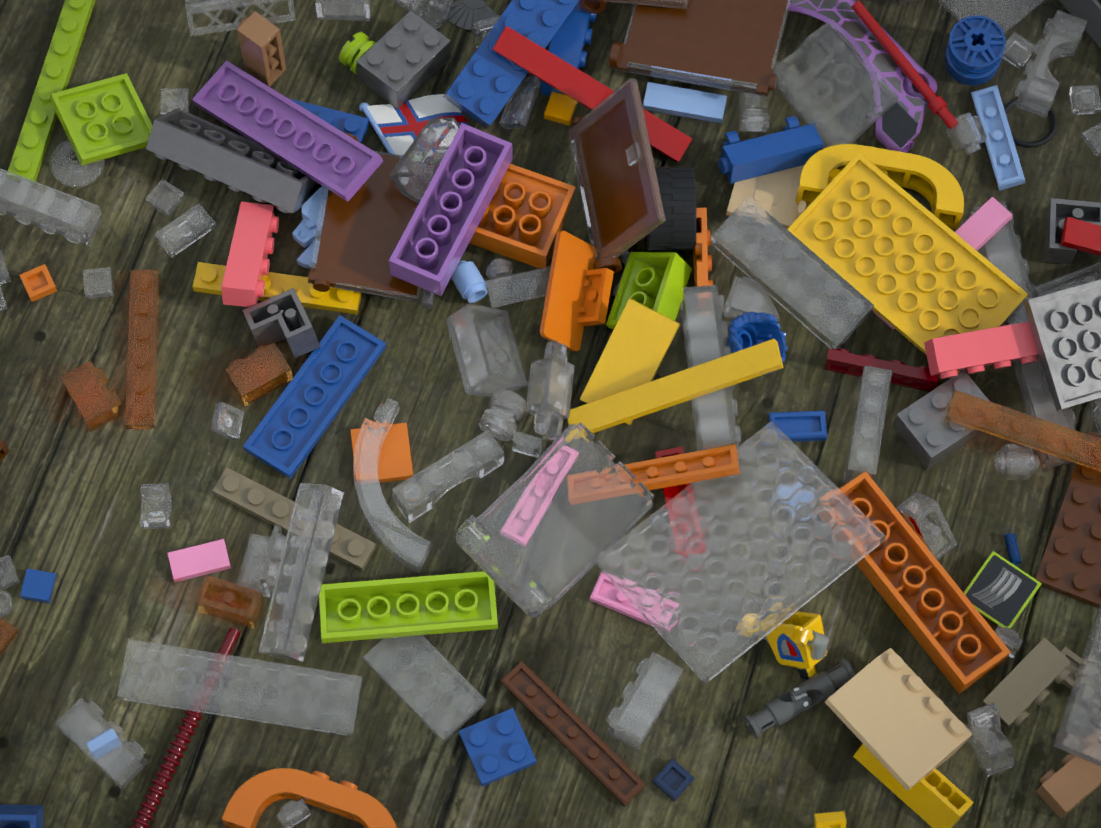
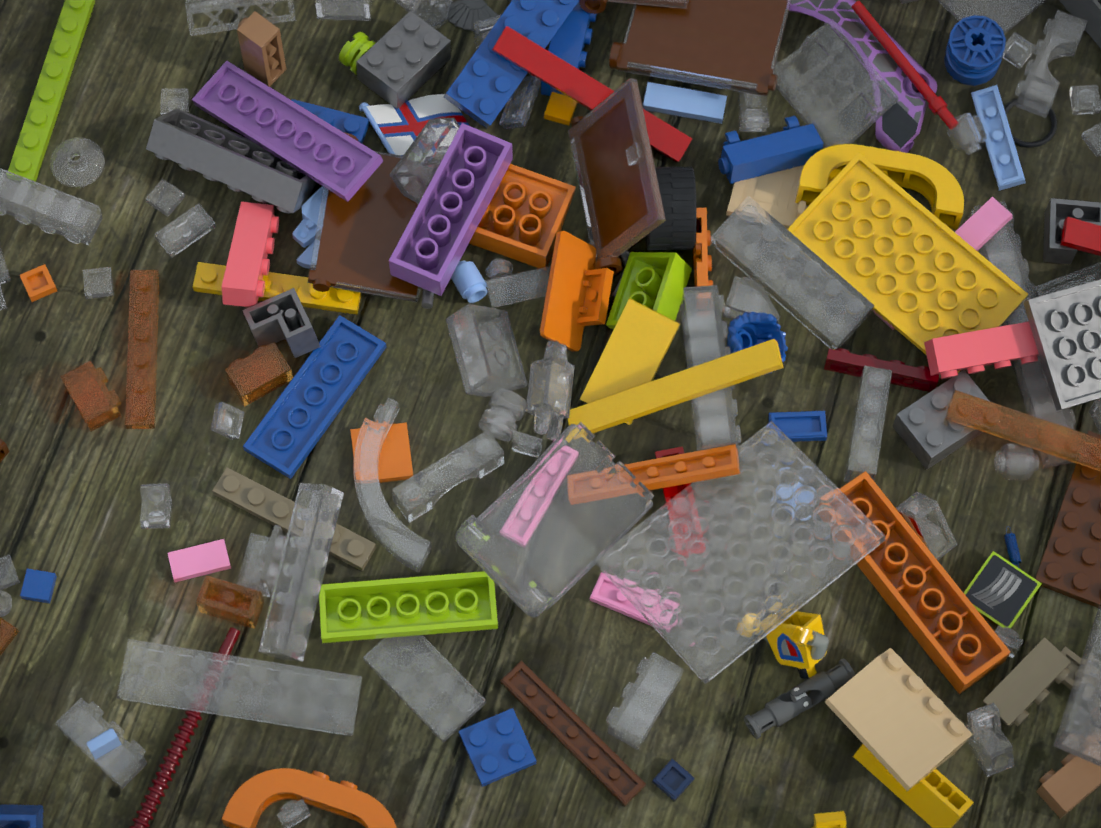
(103, 118): lime plate -> none

